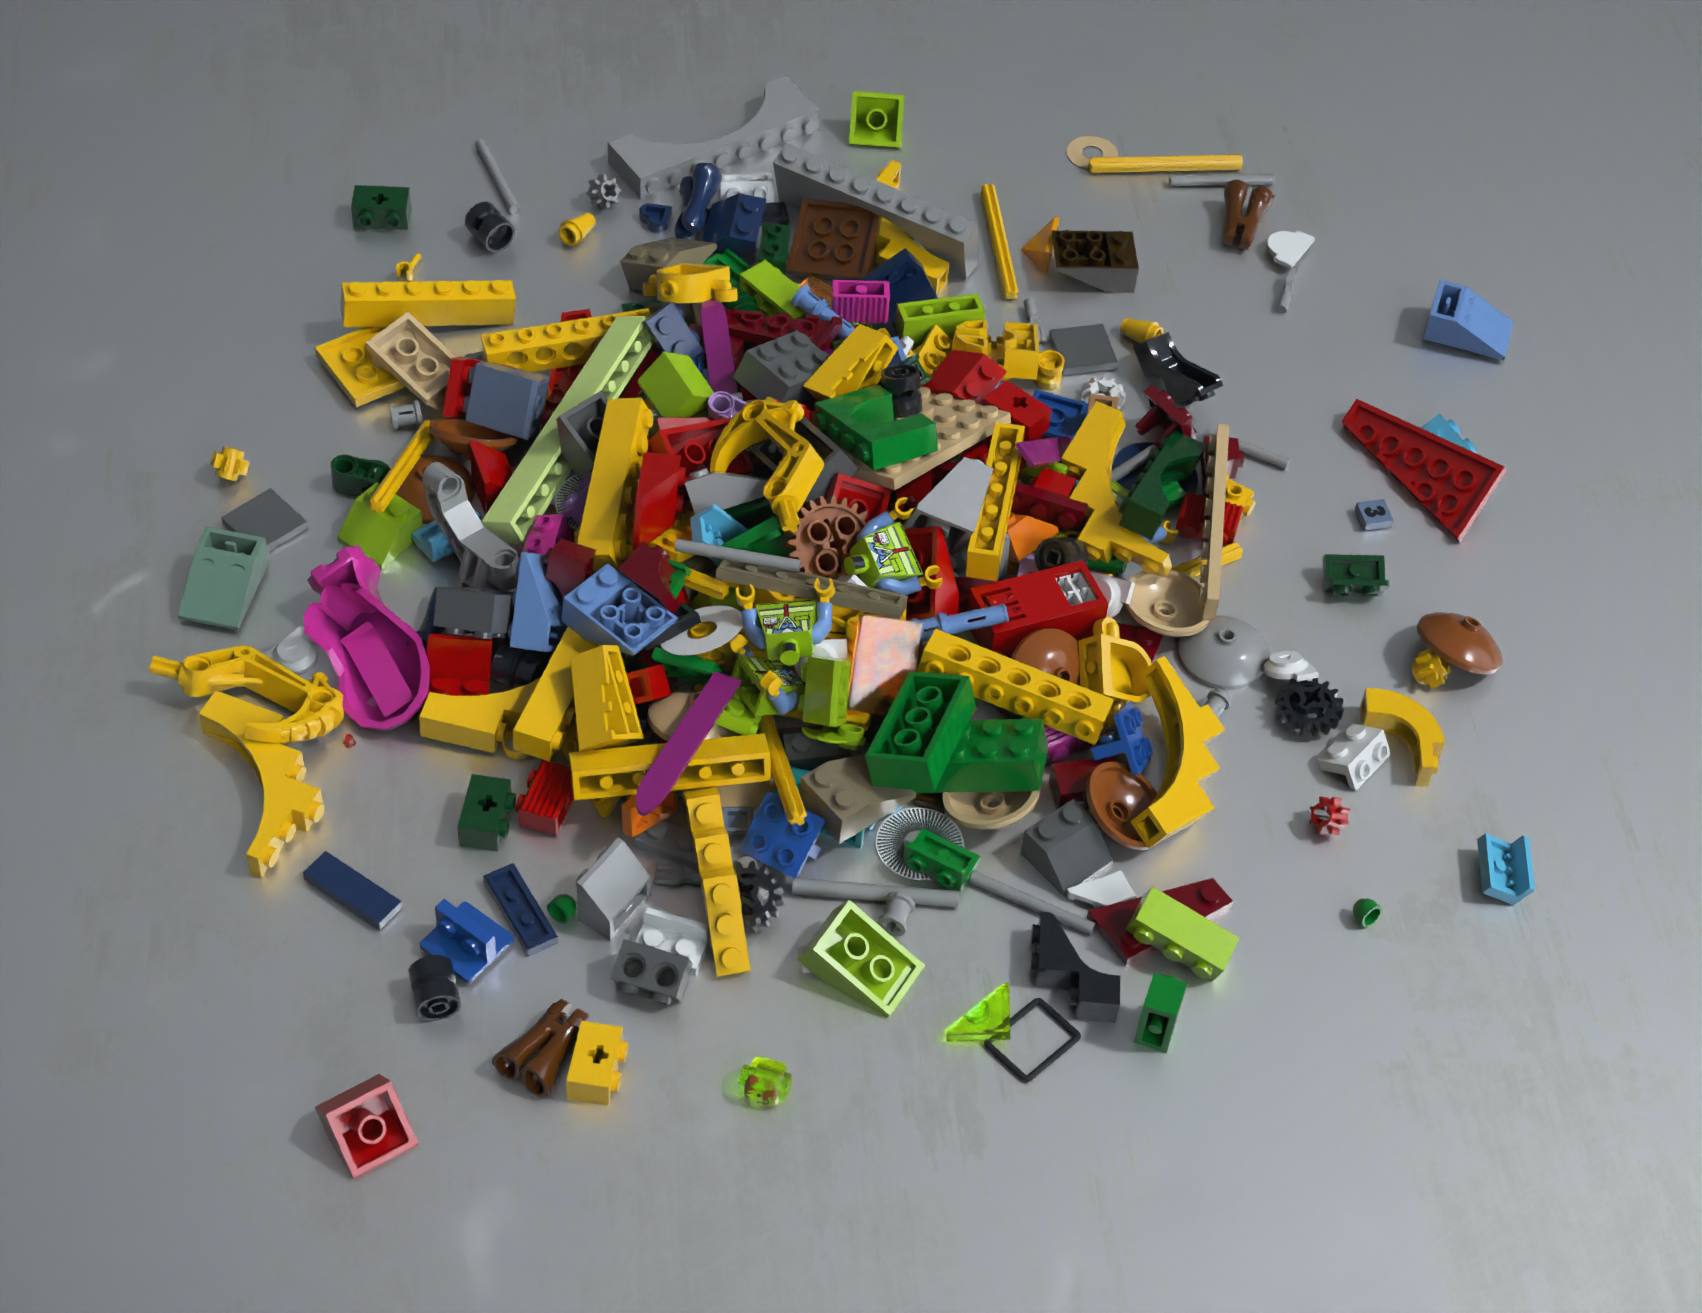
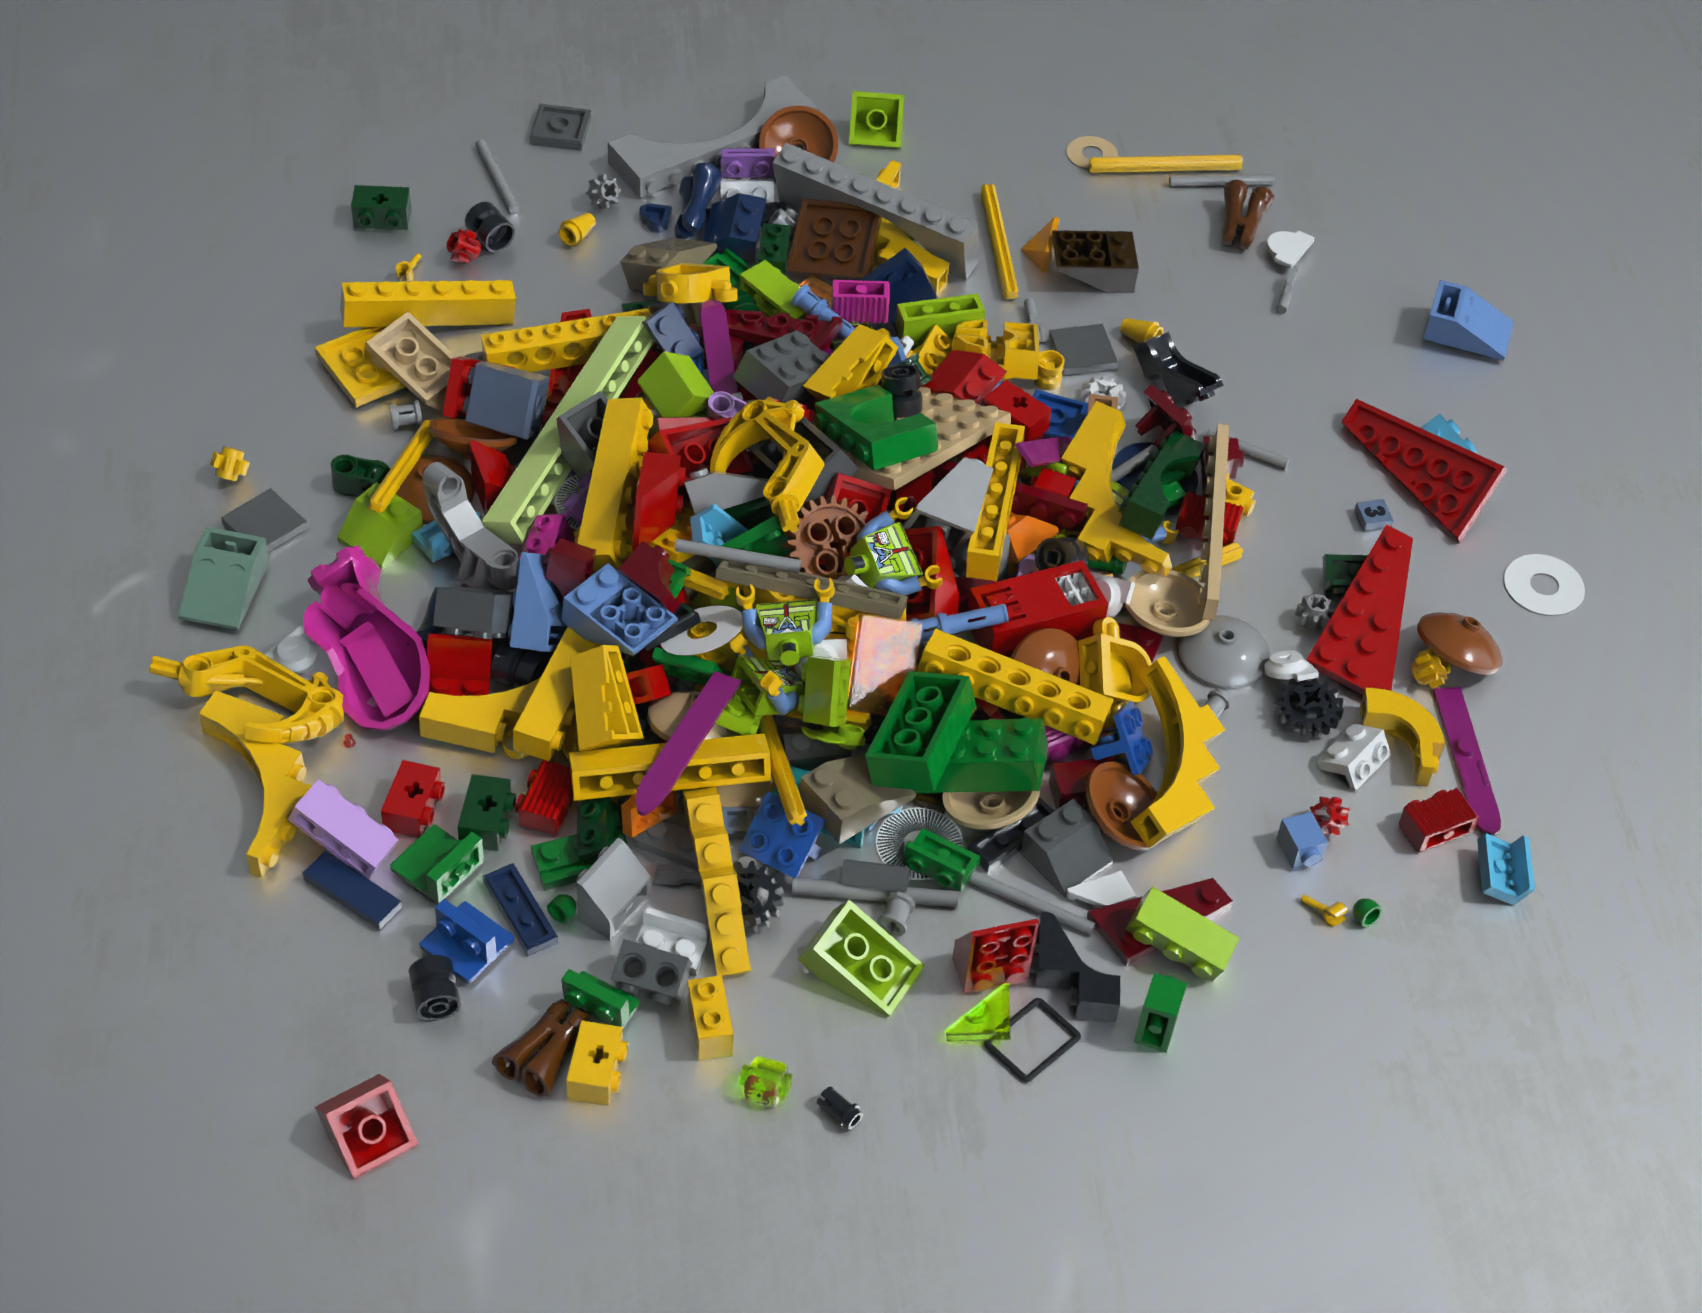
(343, 828): none -> lavender brick
(412, 799): none -> red brick
(439, 862): none -> green bracket
(463, 246): none -> red gear
(559, 862): none -> green plate
(560, 127): none -> dark grey tile
(597, 826): none -> dark green bracket
(598, 998): none -> green bracket
(710, 1018): none -> yellow brick
(747, 163): none -> medium lavender bracket
(786, 217): none -> light grey gear
(802, 128): none -> dark orange dish
(840, 1108): none -> black pin
(875, 875): none -> dark grey slope
(988, 710): none -> red tile
(995, 955): none -> red slope
(1003, 843): none -> black tile
(1302, 840): none -> medium blue brick
(1314, 612): none -> light grey gear
(1332, 915): none -> yellow hand
(1364, 631): none -> red wing
(1437, 819): none -> red brick
(1468, 758): none -> magenta piece
(1565, 600): none -> white sticker

